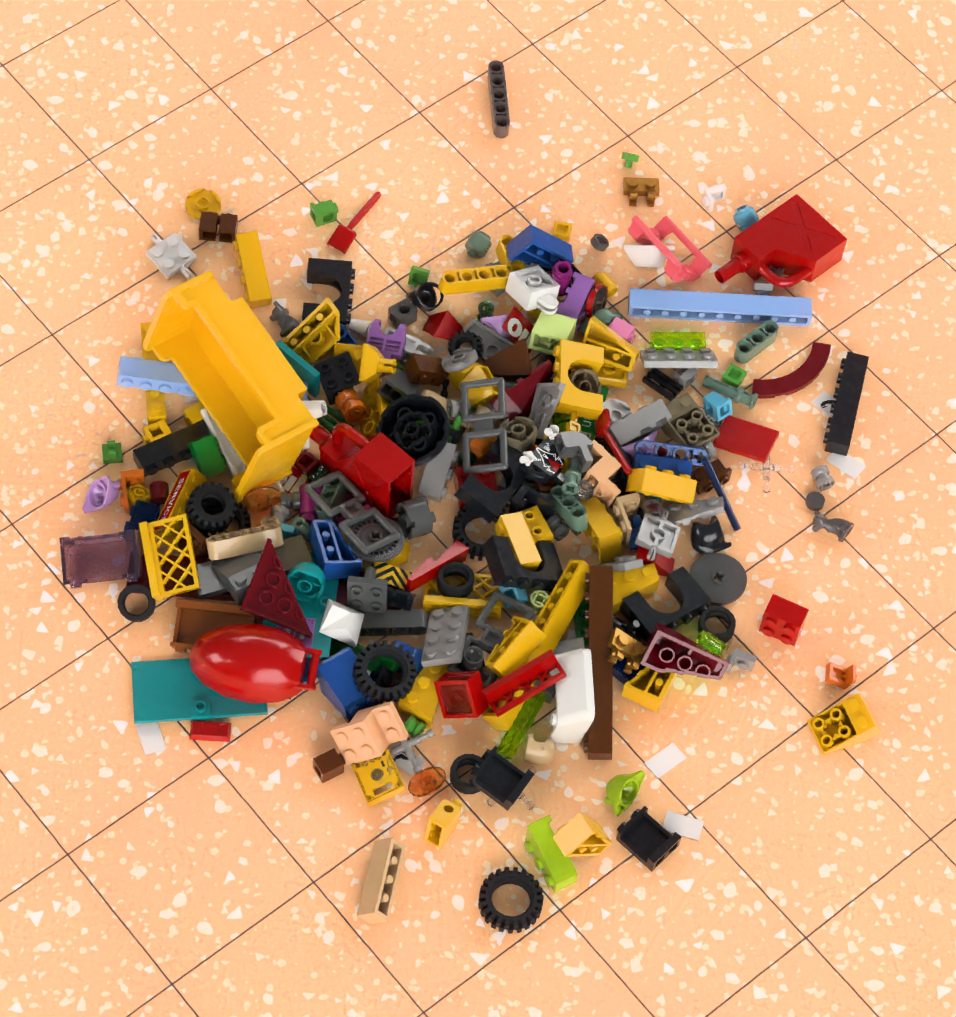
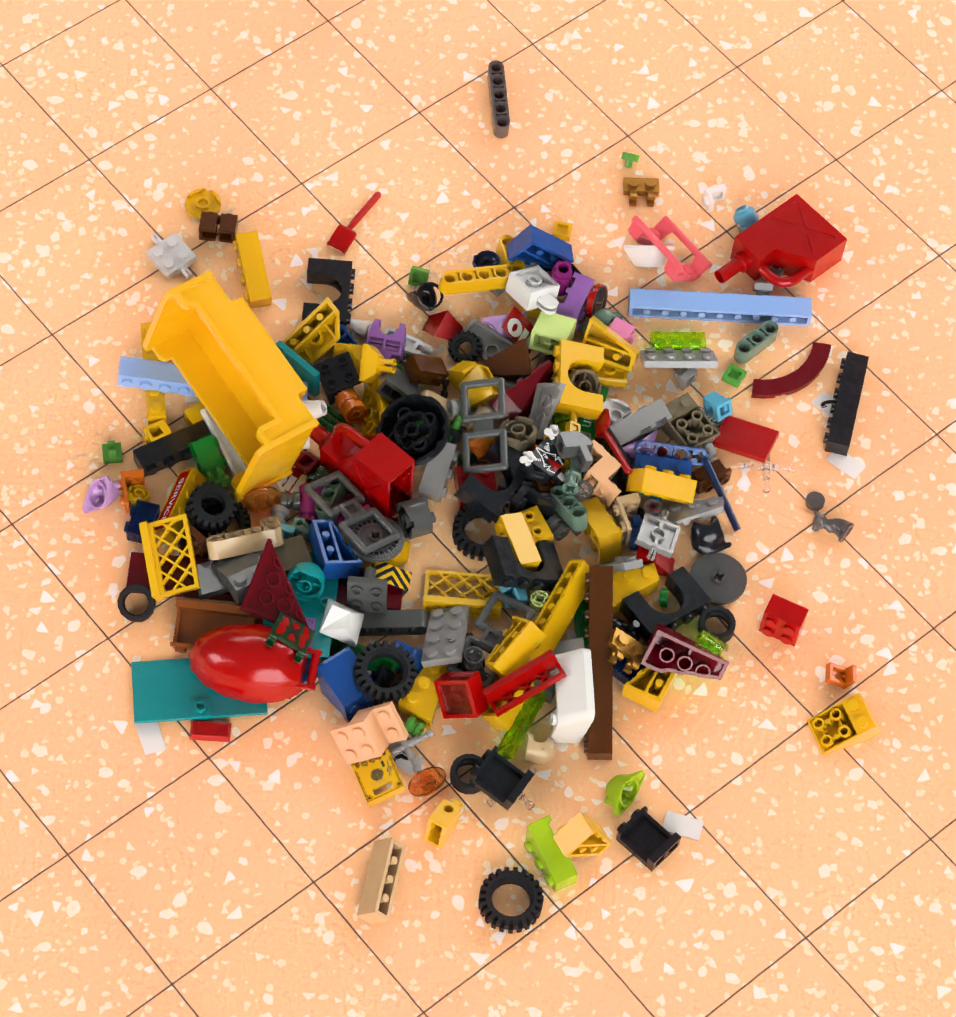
(102, 558): windscreen -> none
(159, 492): dark red brick -> none
(220, 477): none -> bright green tile
(283, 319): dark grey animal -> none
(292, 634): none -> dark green flag
(323, 212): bright green brick -> none
(329, 765): reddish brown brick -> none
(396, 311): dark grey brick -> none
(400, 598): black hinge -> none
(429, 569): red slope -> none
(459, 569): black tyre -> none
(460, 360): light grey tile -> none
(478, 244): sand green head -> none
(485, 258): none -> dark blue hair
(488, 311): clear green bush -> none
(599, 242): dark grey tile -> none
(605, 279): yellow brick -> none
(663, 602): none -> green tile
(664, 382): black tile -> none
(665, 760): white sticker -> none
(737, 394): sand green pin -> none
(741, 659): light grey bracket -> none
(822, 477): light grey wheel -> none

